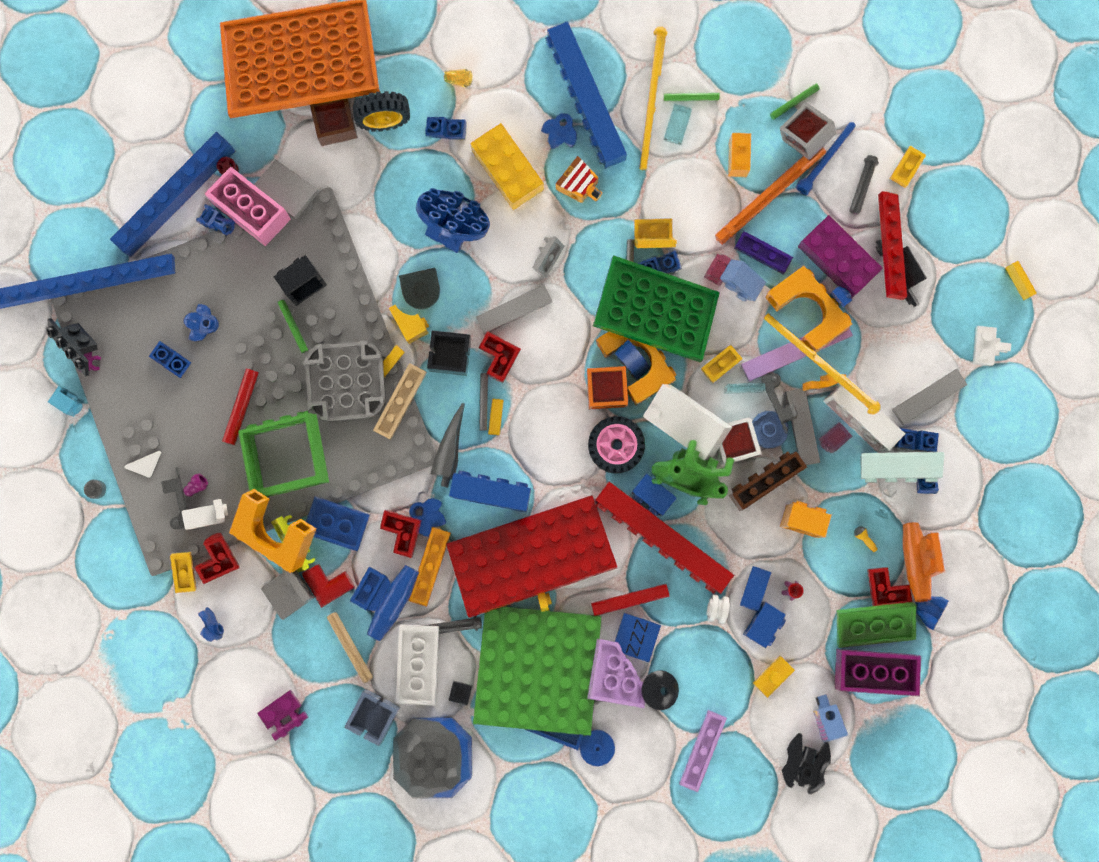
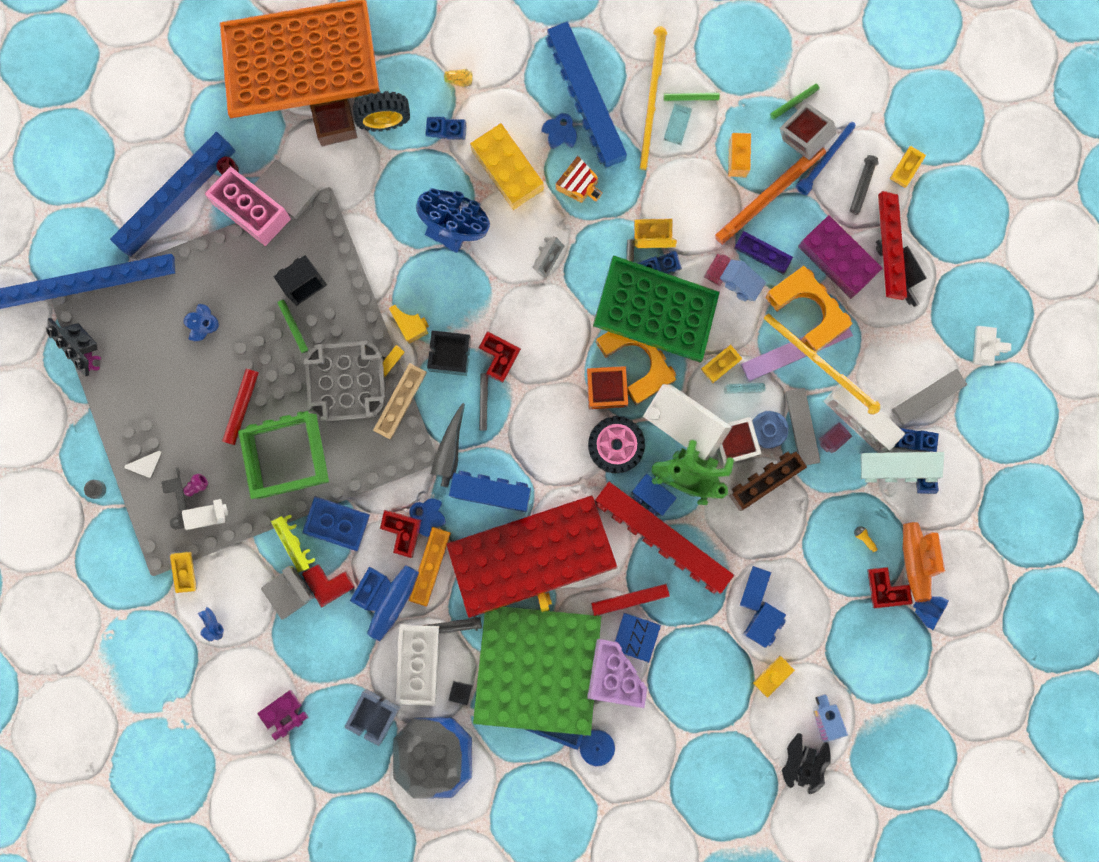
(65, 401): medium azure brick -> none
(170, 359): blue slope -> none
(215, 220): blue connector -> none
(221, 560): red brick -> none
(250, 529): light orange arch -> none
(349, 647): tan axle -> none
(420, 288): clear smoke tile -> none
(495, 417): yellow window -> none
(514, 309): light grey tile -> none
(632, 359): blue slope -> none
(652, 690): black dish -> none
(702, 751): lavender tile -> none
(718, 608): white wheel -> none
(784, 414): dark grey piece -> none
(794, 590): red piece -> none
(806, 520): light orange brick -> none
(825, 381): light orange slope -> none
(842, 296): blue slope -> none
(876, 624): bright green tile -> none
(877, 672): magenta brick -> none
(1021, 280): yellow tile -> none

